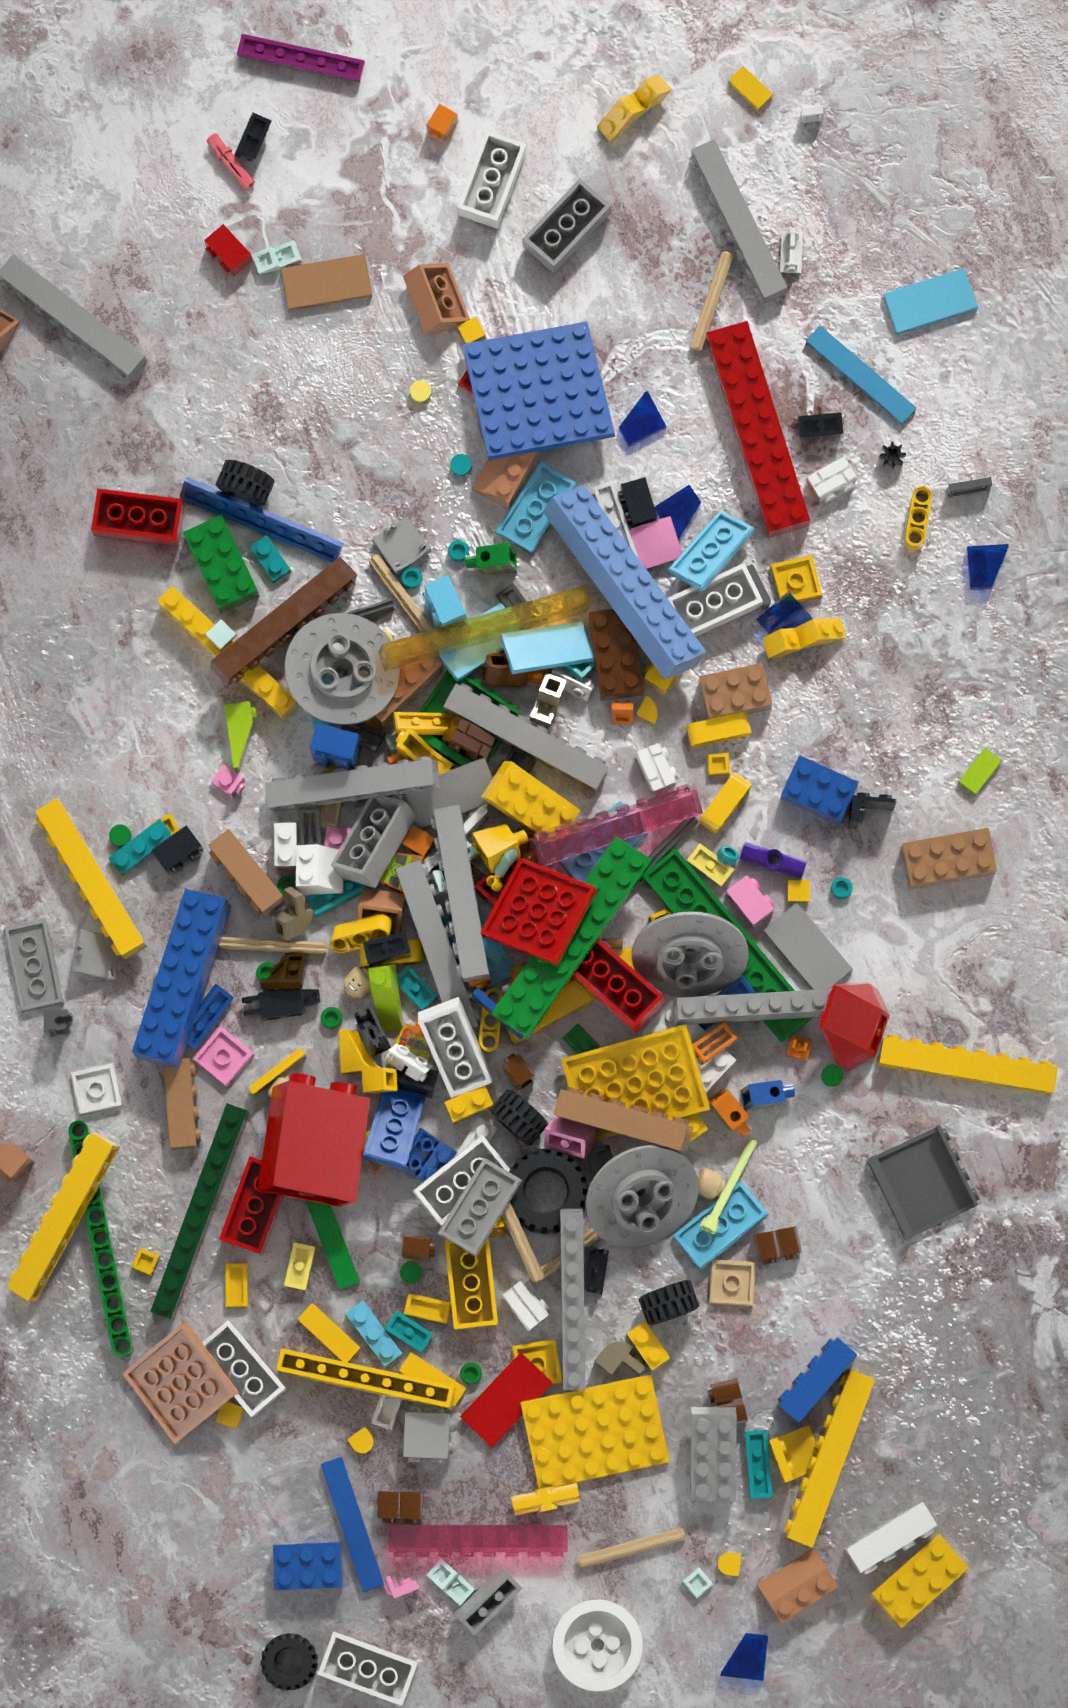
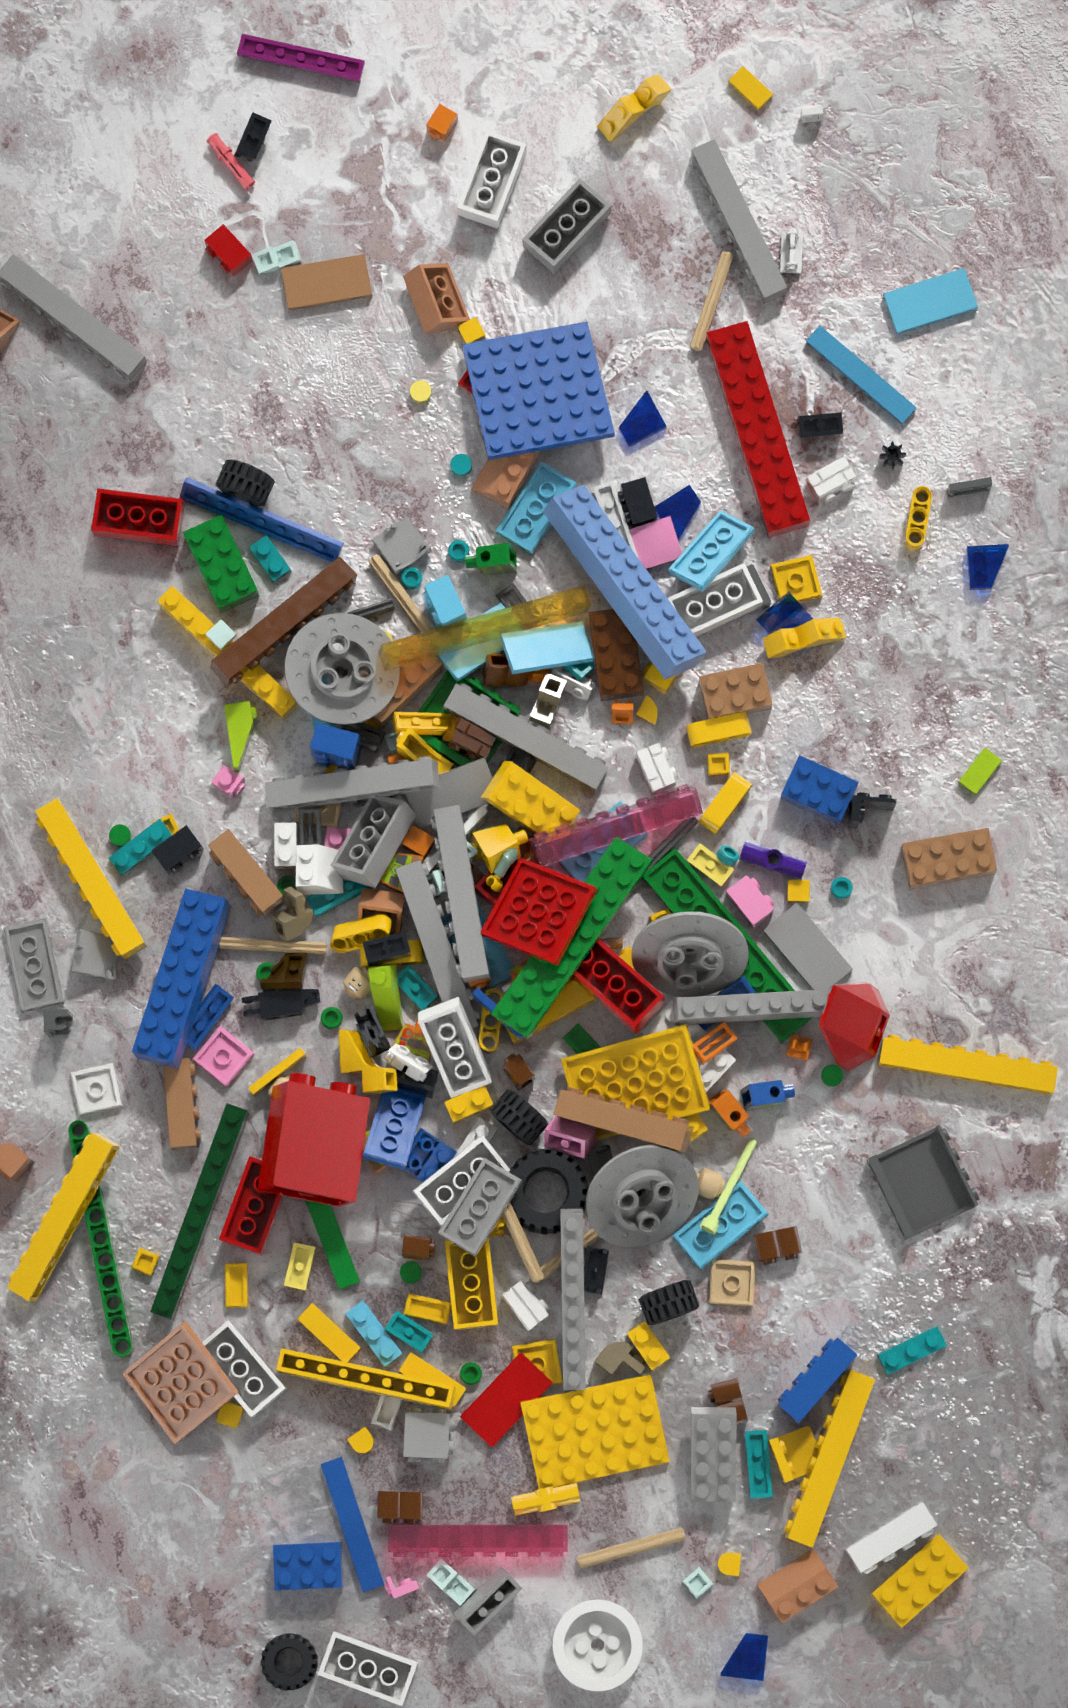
(912, 1350): none -> teal plate

